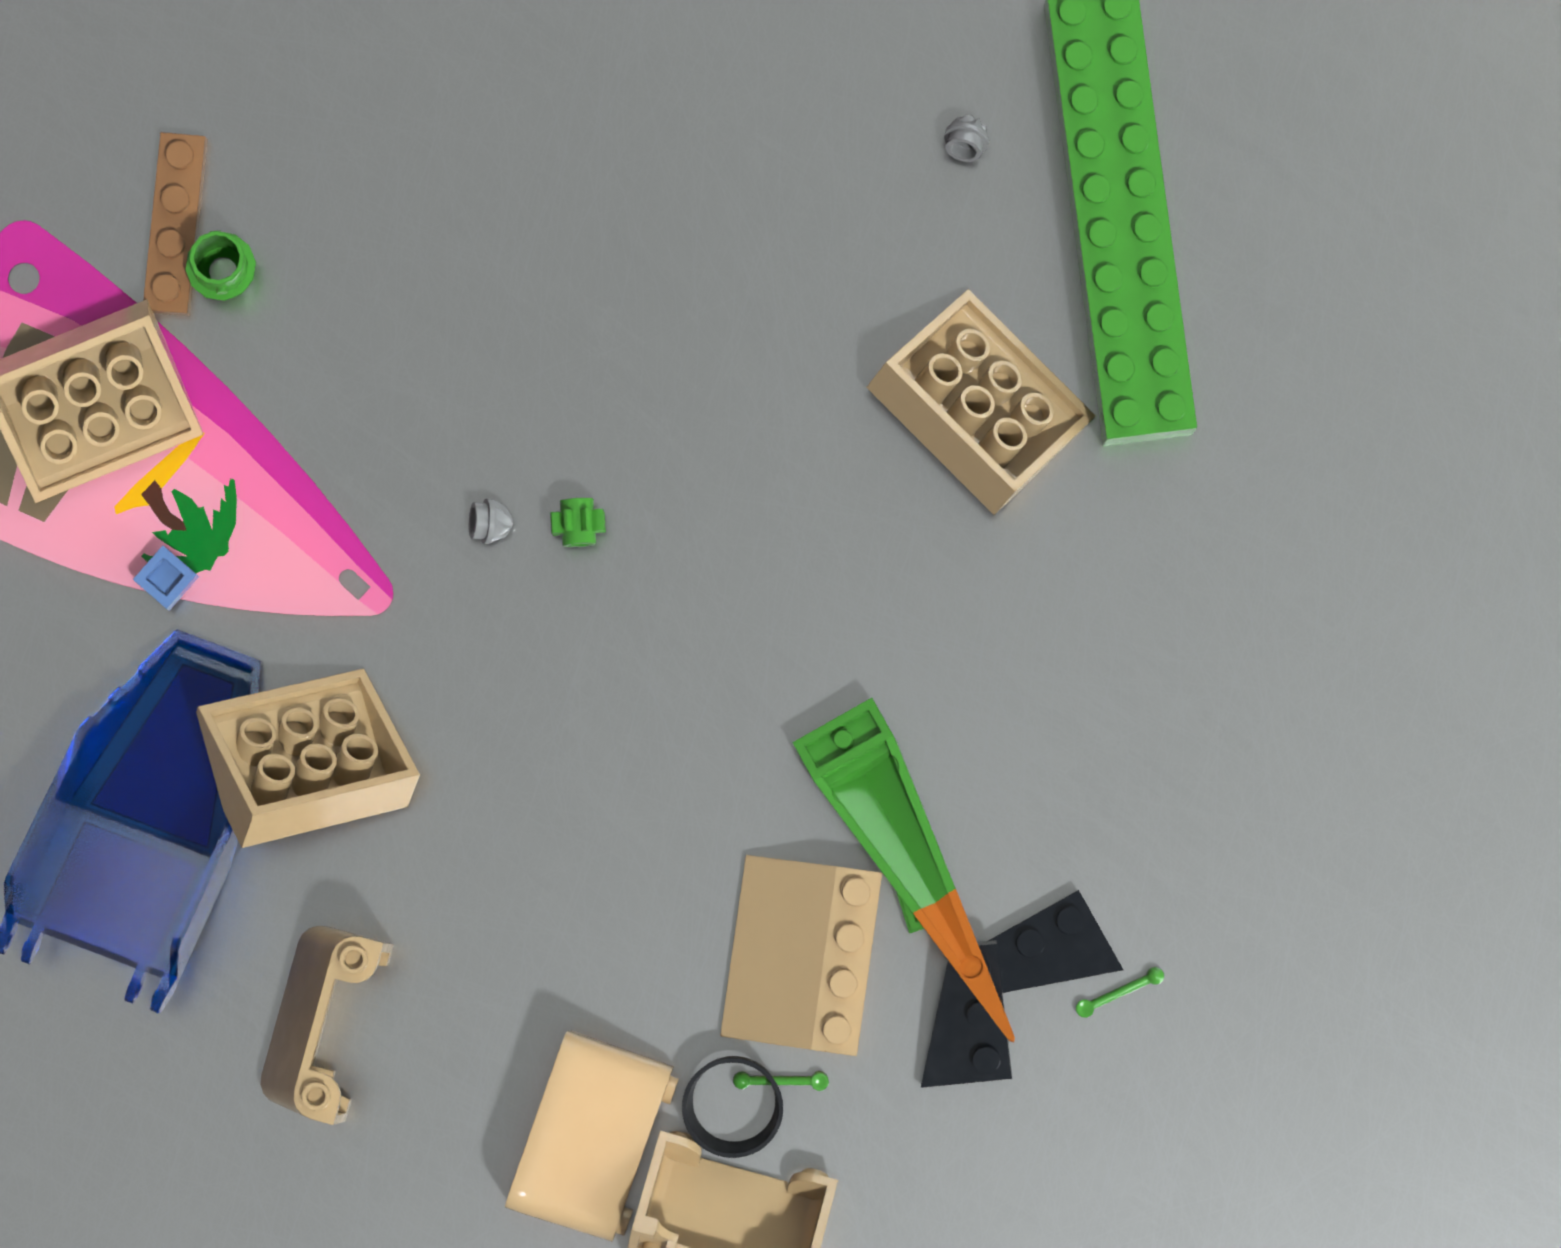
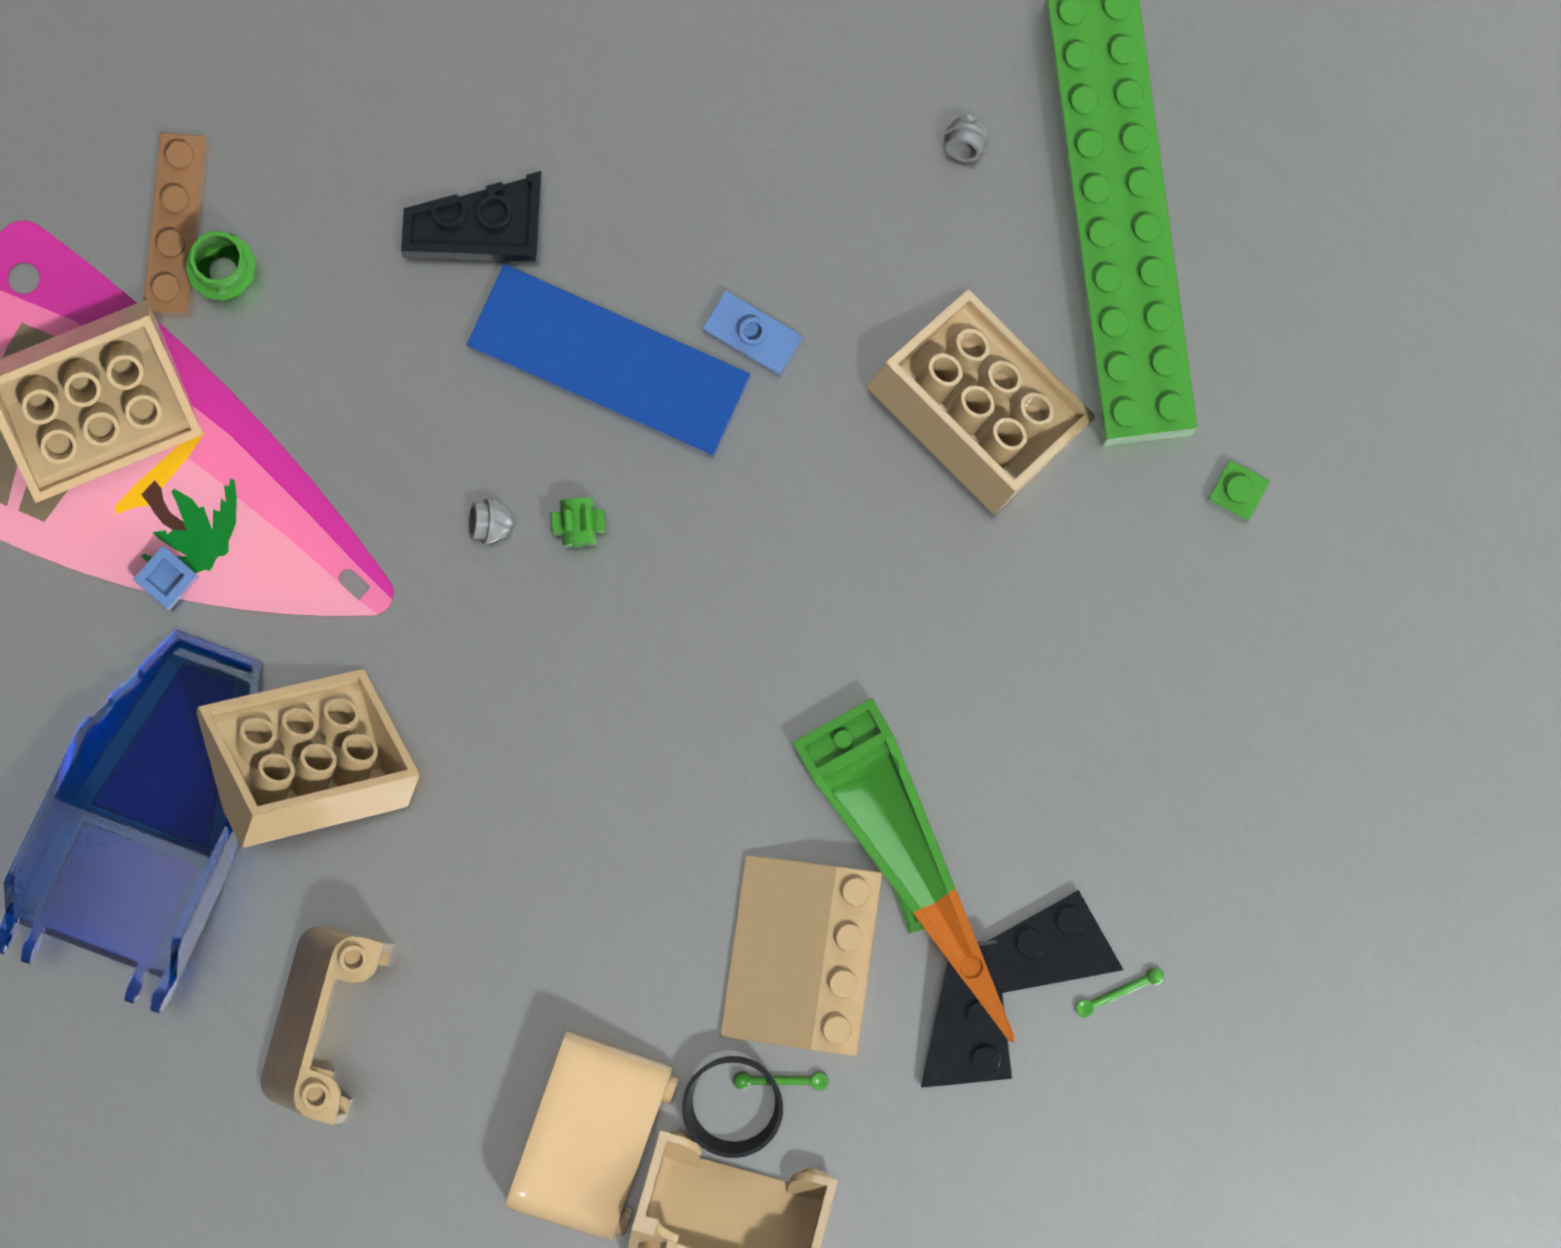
(482, 225): none -> black wing
(608, 360): none -> blue tile
(752, 333): none -> medium blue plate
(1238, 491): none -> bright green plate

